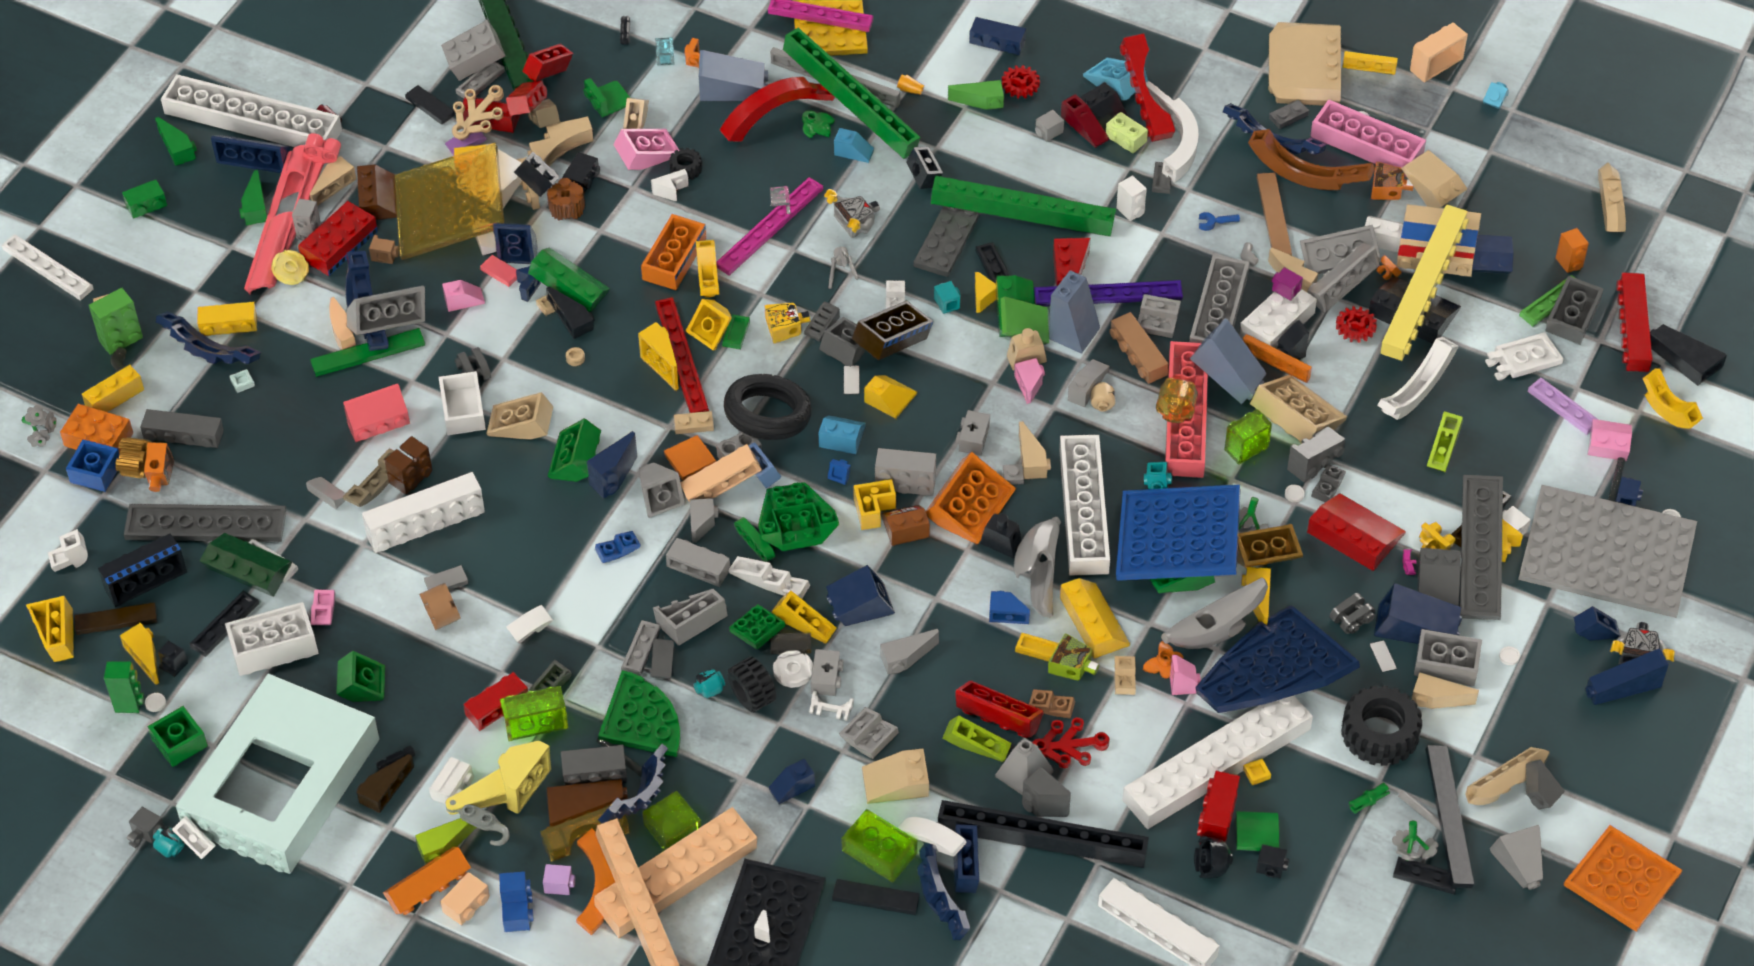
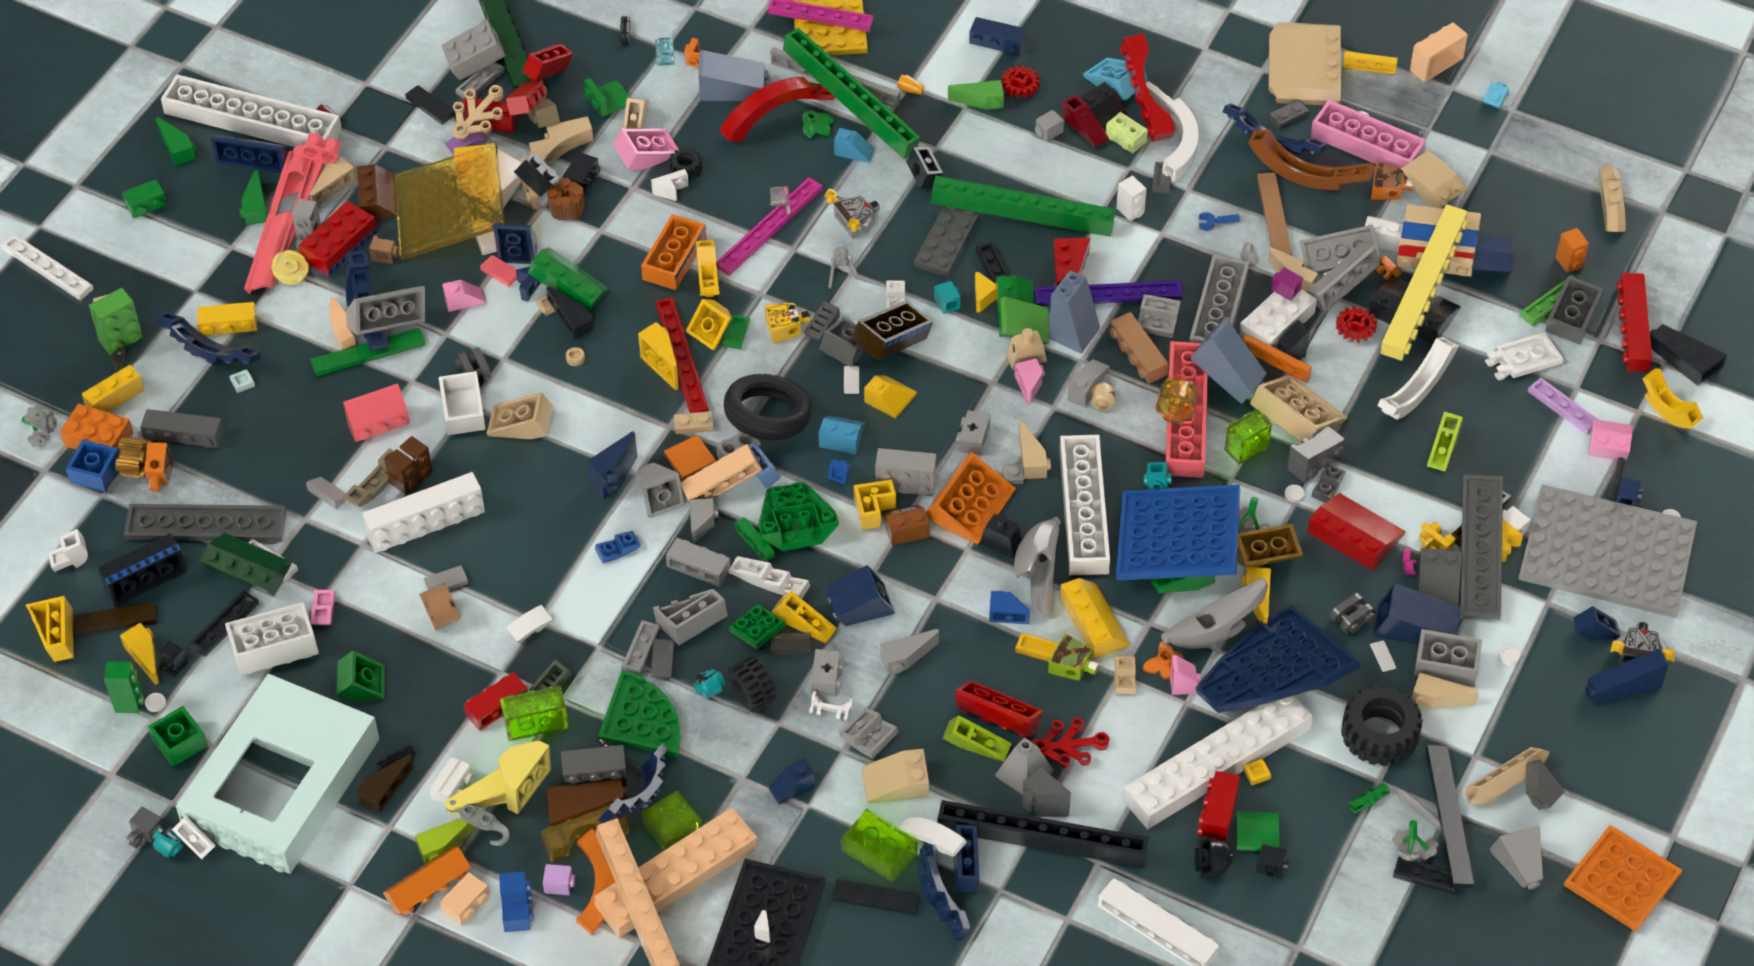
(573, 450): green slope -> none
(793, 669): white tile -> none
(1052, 705): medium nougat slope -> none

